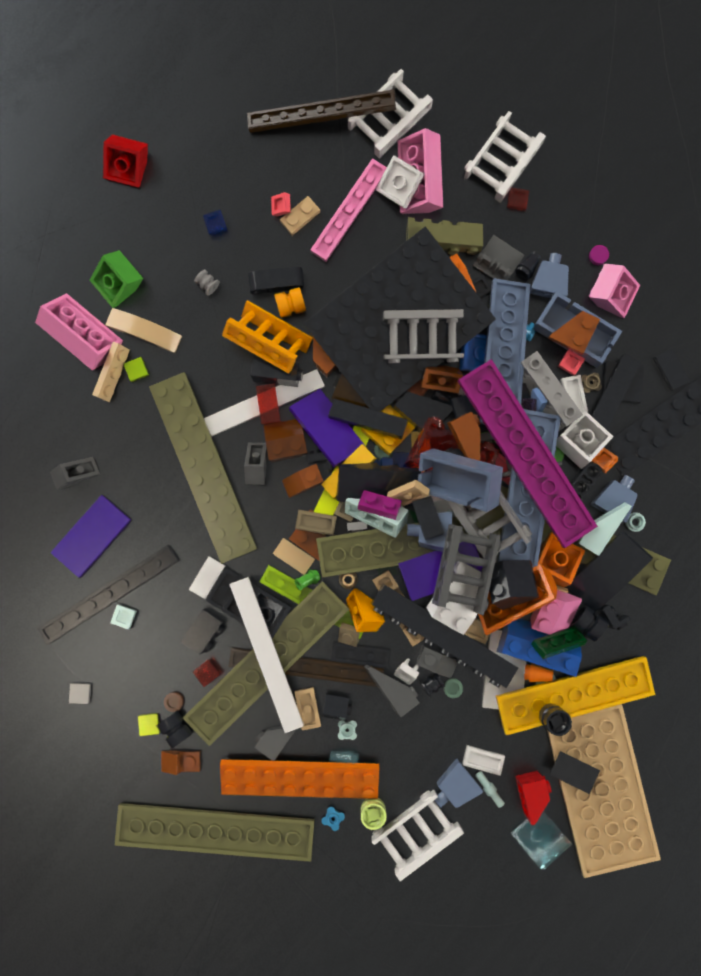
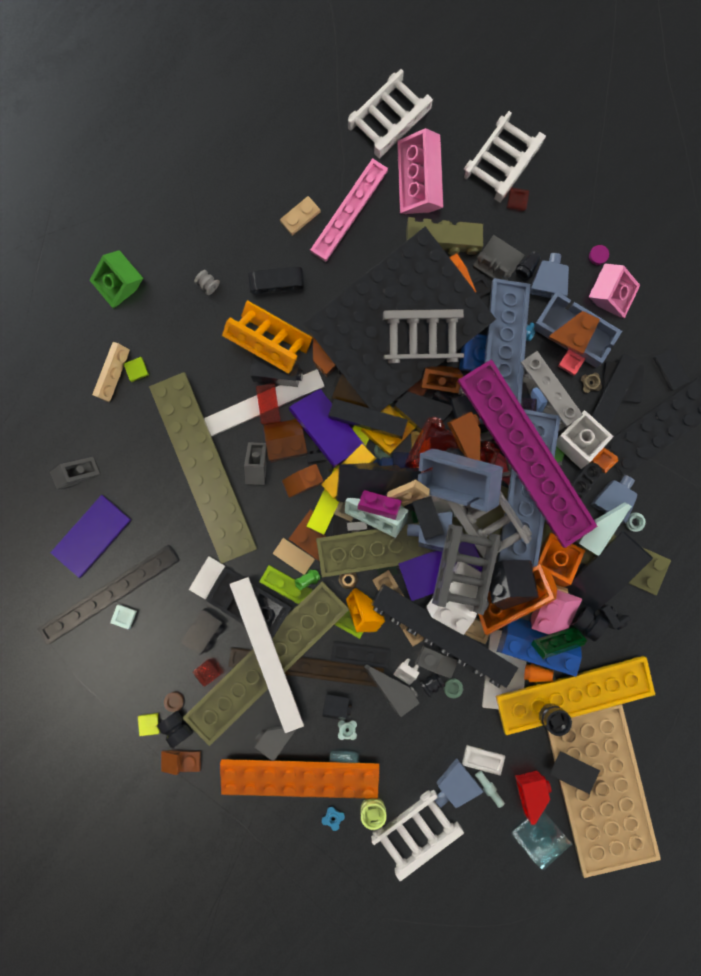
(77, 330): bright pink slope -> none
(80, 693): light grey tile -> none
(124, 160): red slope -> none
(143, 329): tan slope -> none
(214, 222): clear blue plate -> none
(214, 832): olive plate -> none
(280, 204): coral plate -> none
(290, 302): light orange wheel -> none
(308, 708): tan plate -> none
(315, 522): dark tan tile -> none
(321, 111): dark brown tile -> none
(348, 635): dark tan plate -> none
(400, 182): white tile -> none
(574, 388): white tile -> none

